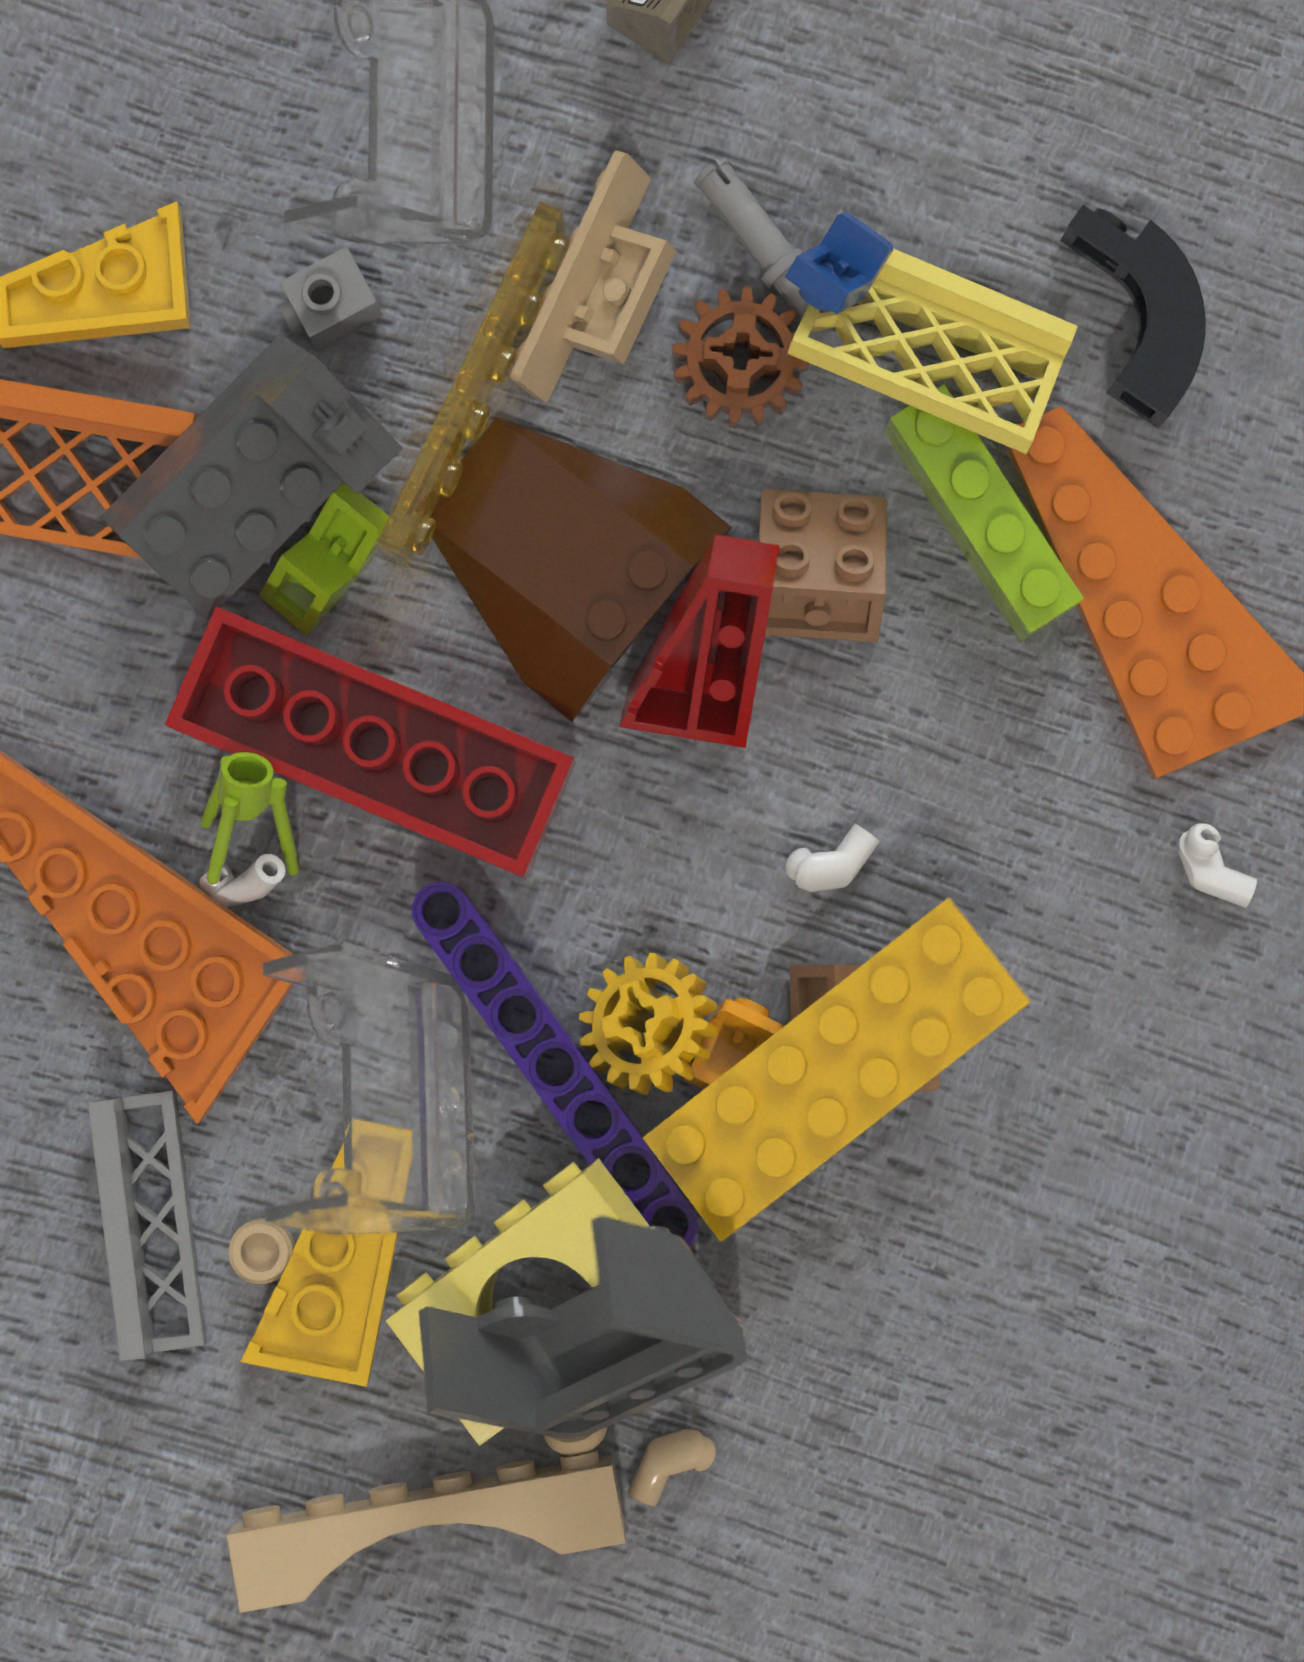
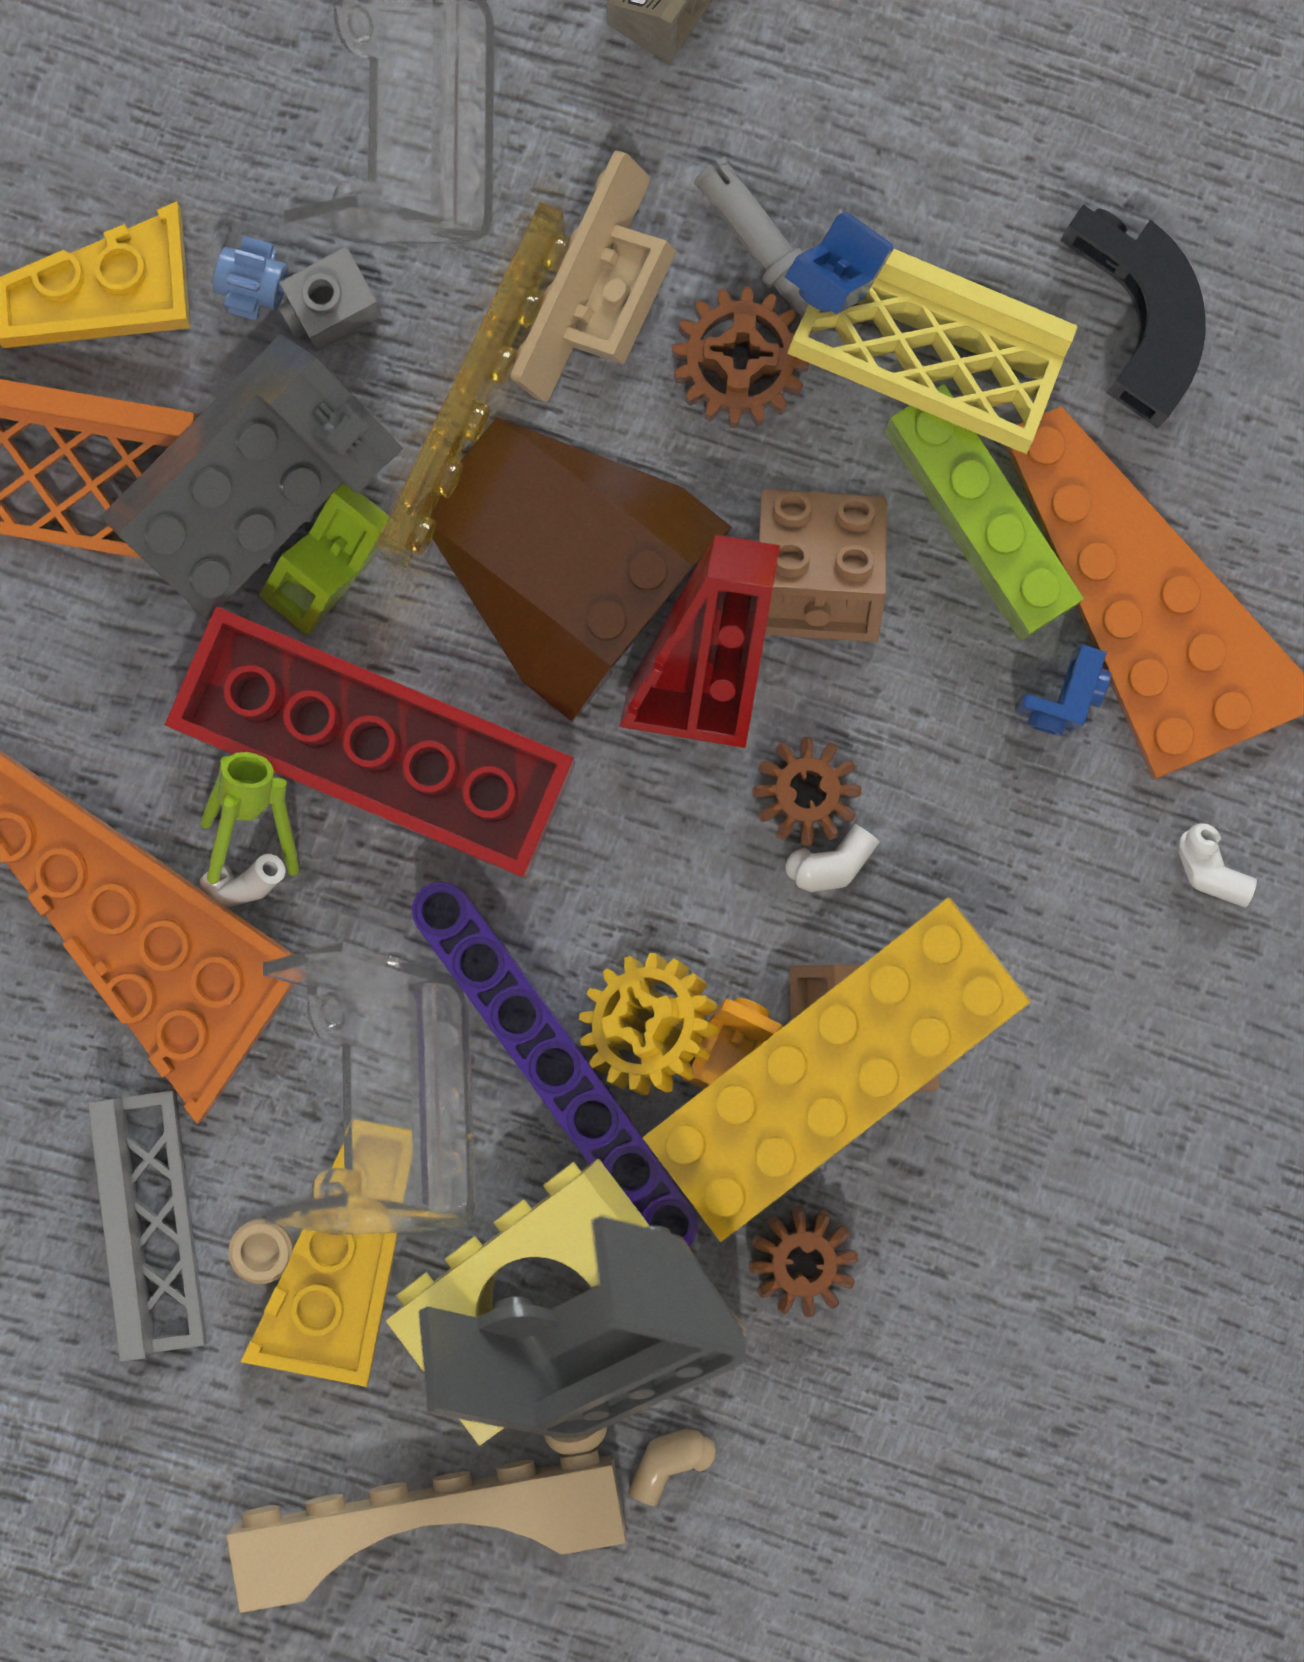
(250, 278): none -> medium blue gear
(798, 1283): none -> dark orange gear
(828, 787): none -> dark orange gear
(1082, 686): none -> blue bracket

